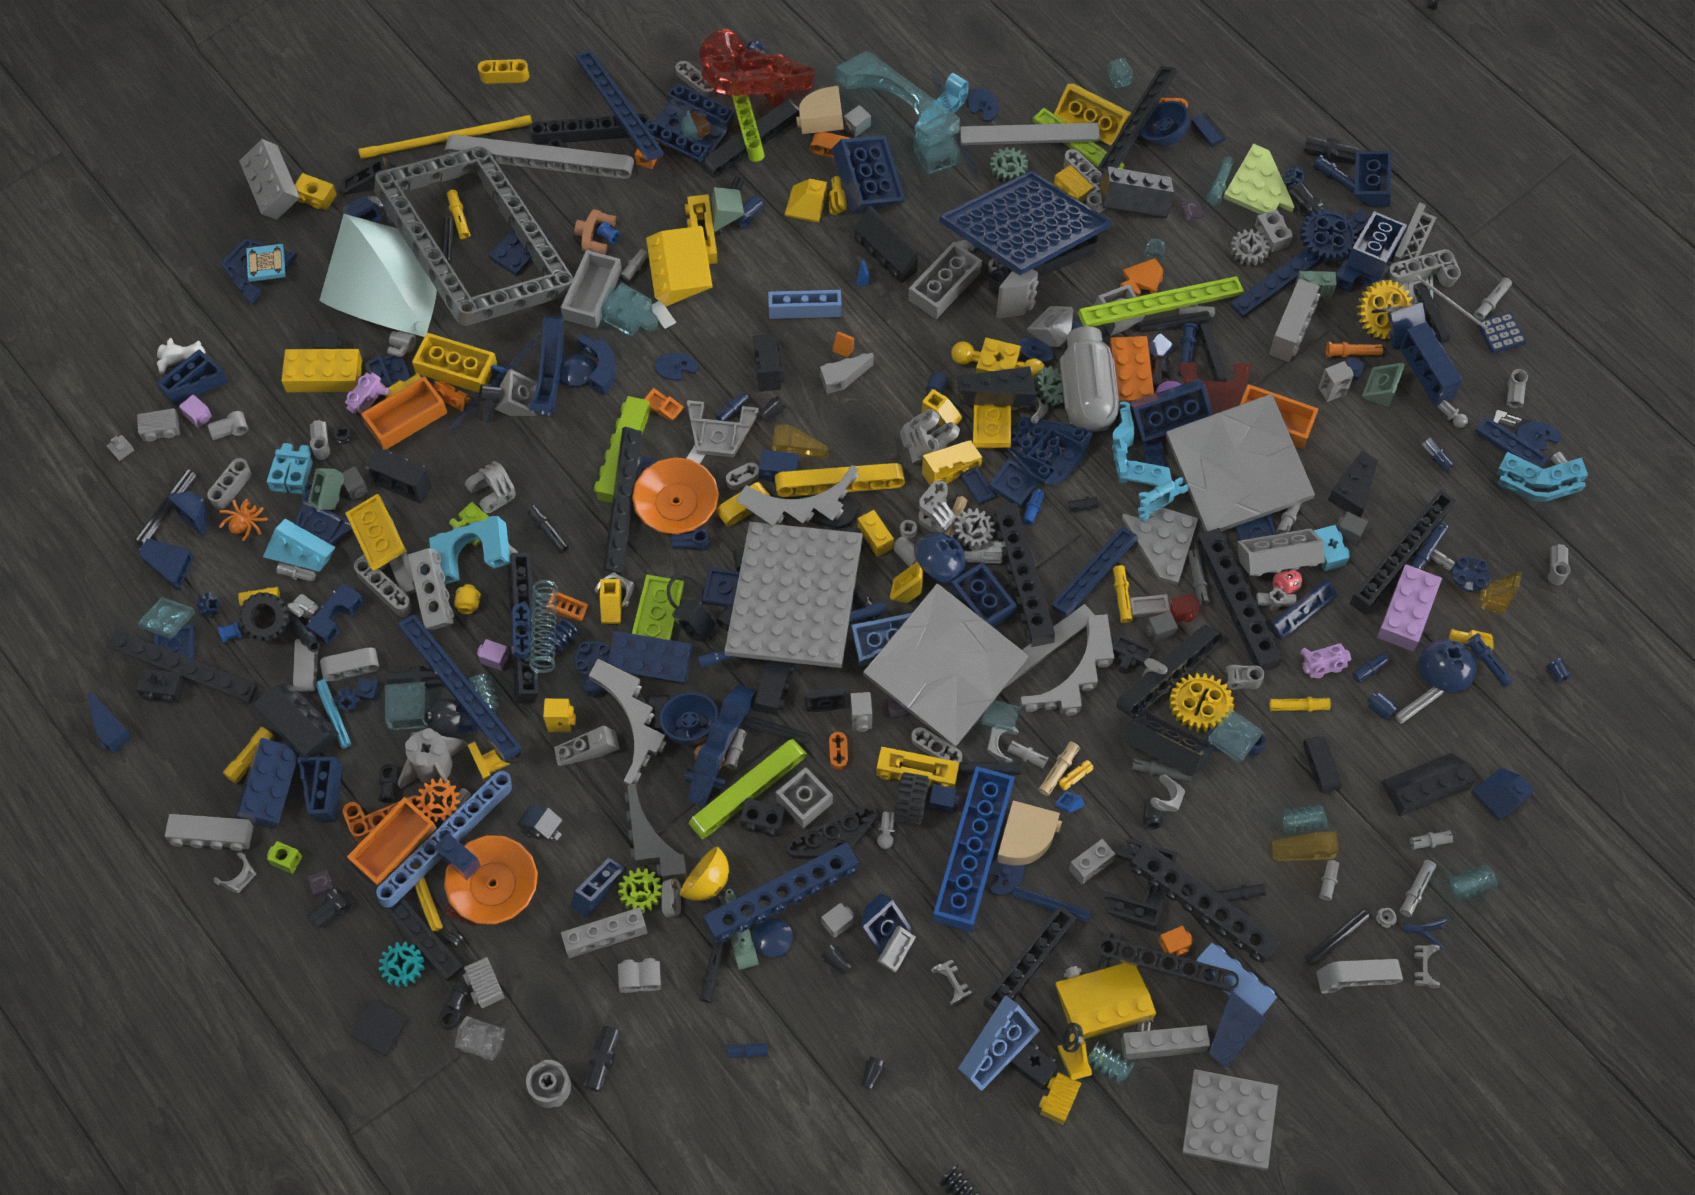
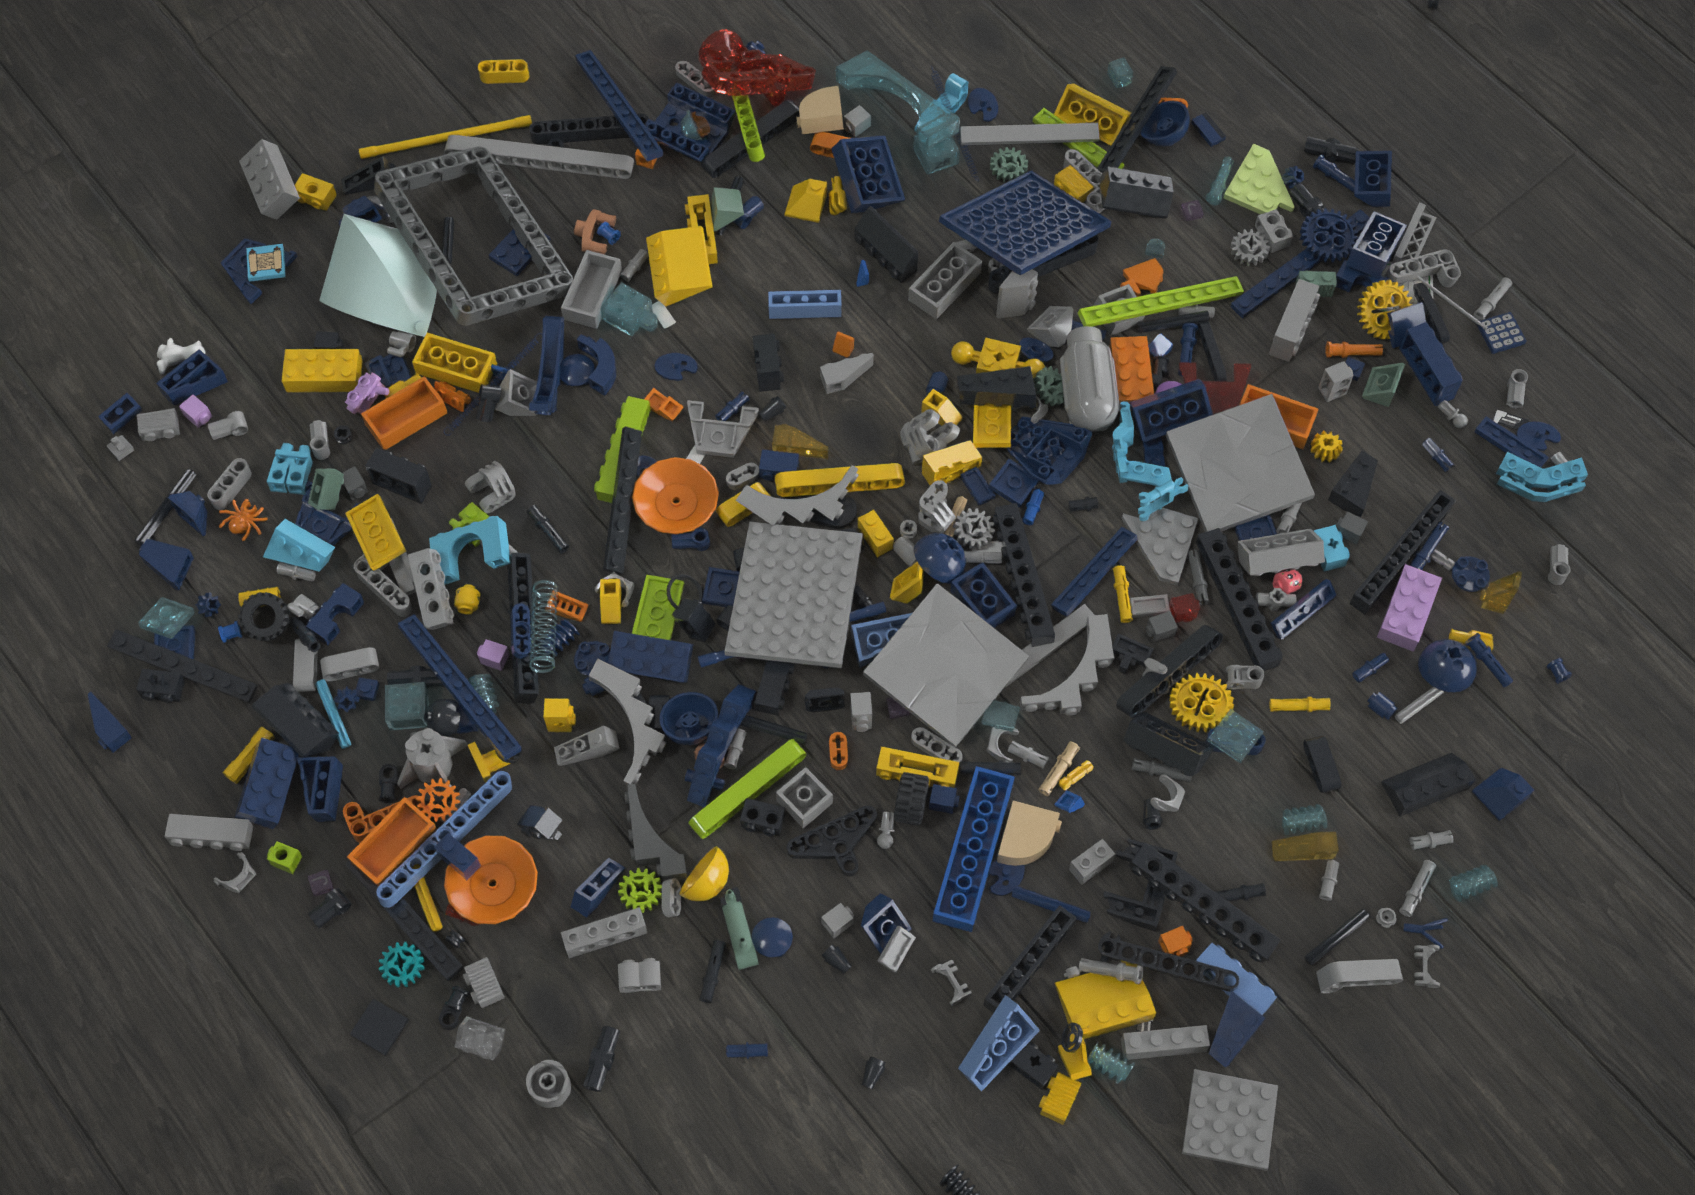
(120, 413): none -> dark blue brick
(456, 208): yellow pin -> none
(840, 855): dark blue brick -> none
(1120, 971): none -> light grey pin
(1325, 660): lavender brick -> none
(1326, 446): none -> yellow gear

